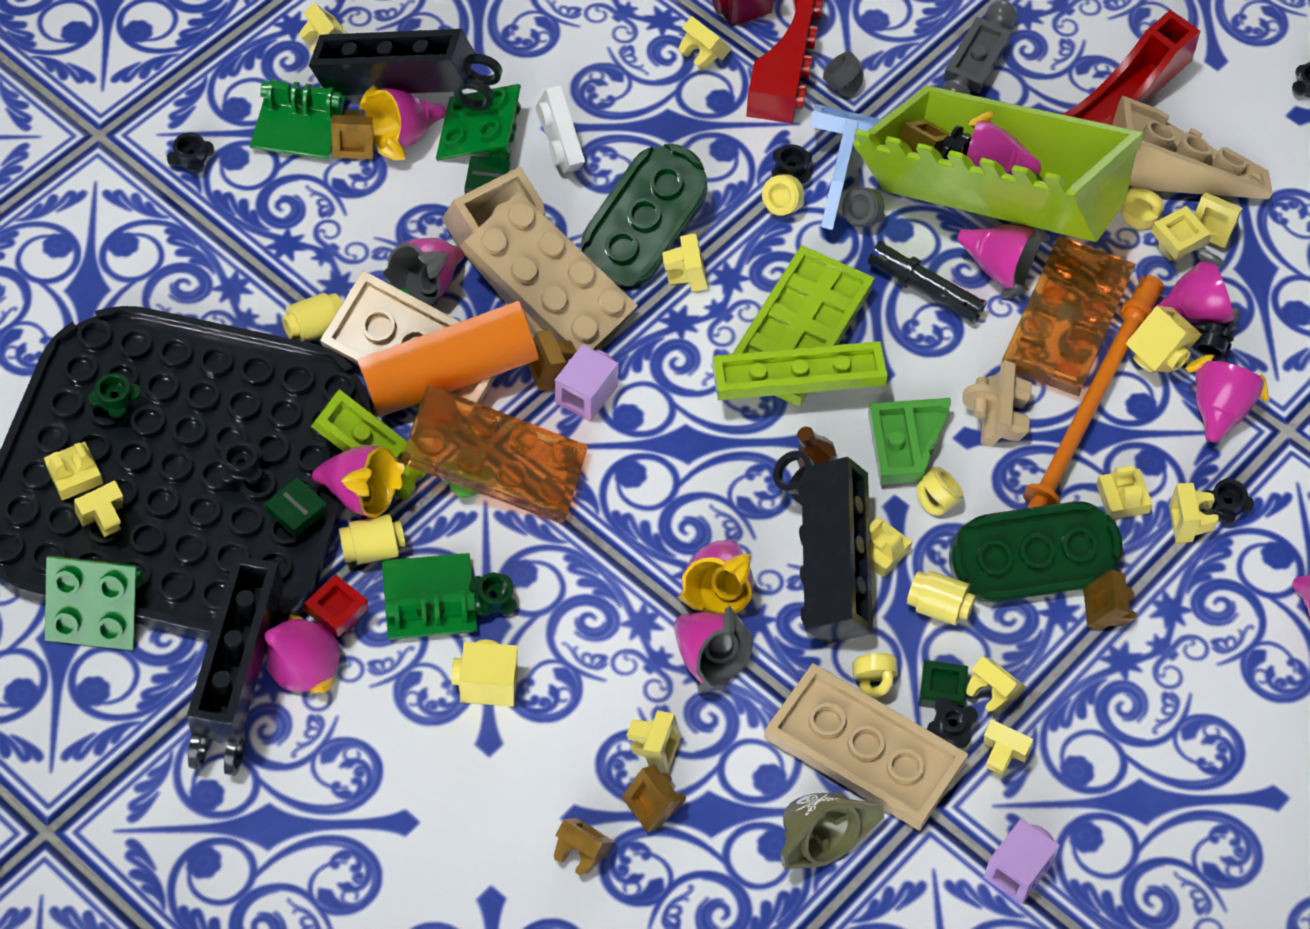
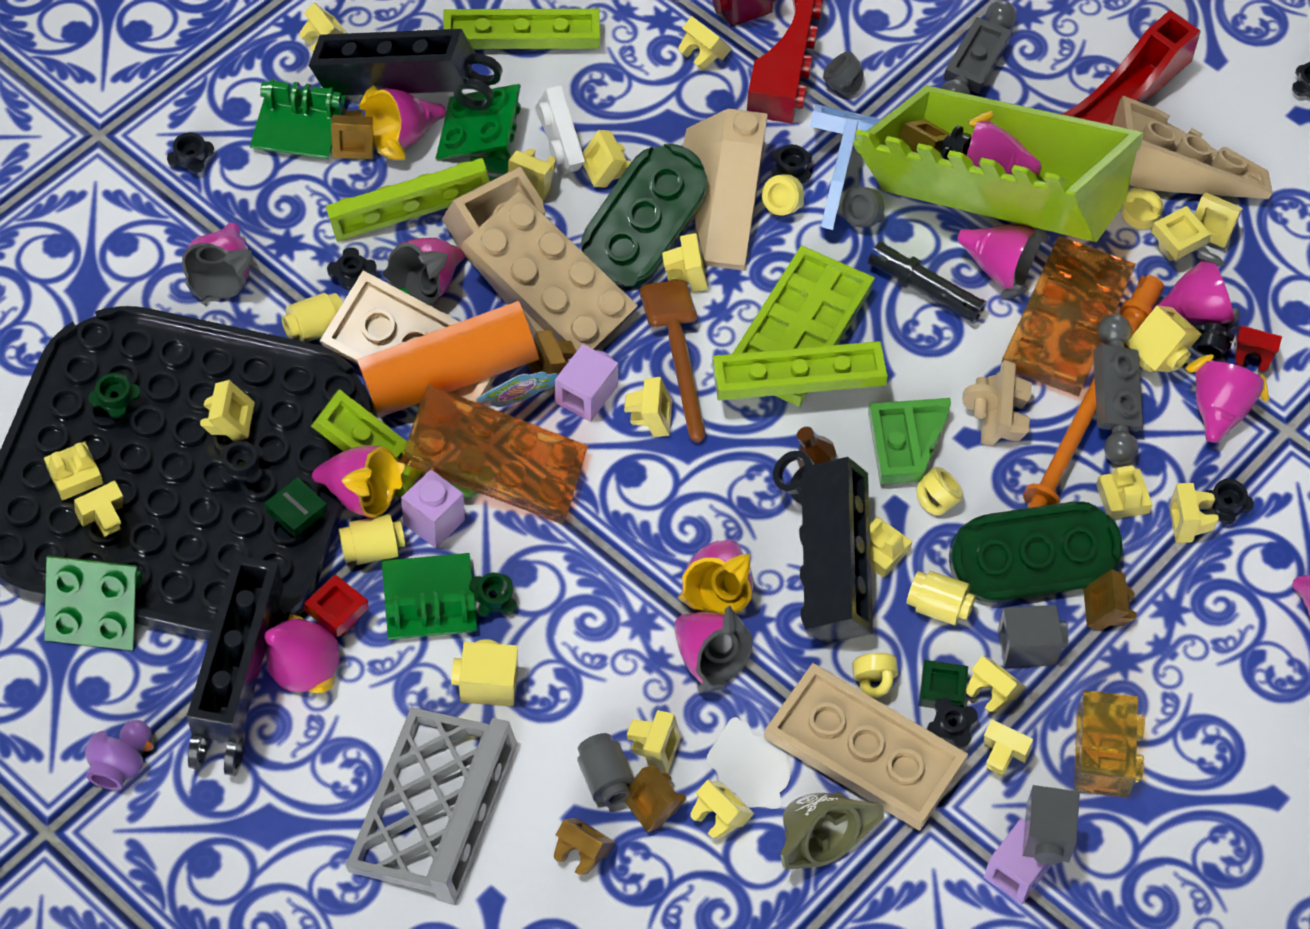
(116, 759): none -> medium lavender animal
(217, 263): none -> dark grey hat
(229, 412): none -> light yellow tile
(347, 277): none -> black plate
(405, 200): none -> lime plate
(433, 508): none -> lavender brick
(466, 820): none -> light grey fence
(518, 389): none -> sticker
(527, 28): none -> lime plate
(538, 171): none -> light yellow tile
(604, 159): none -> light yellow tile
(605, 769): none -> dark grey brick
(651, 407): none -> light yellow tile
(672, 305): none -> dark orange piece
(730, 810): none -> light yellow tile
(732, 155): none -> tan wedge
(750, 765): none -> white sticker
(1031, 636): none -> dark grey brick
(1051, 824): none -> dark grey brick
(1107, 744): none -> clear yellow brick
(1118, 389): none -> dark grey plate
(1255, 341): none -> red tile

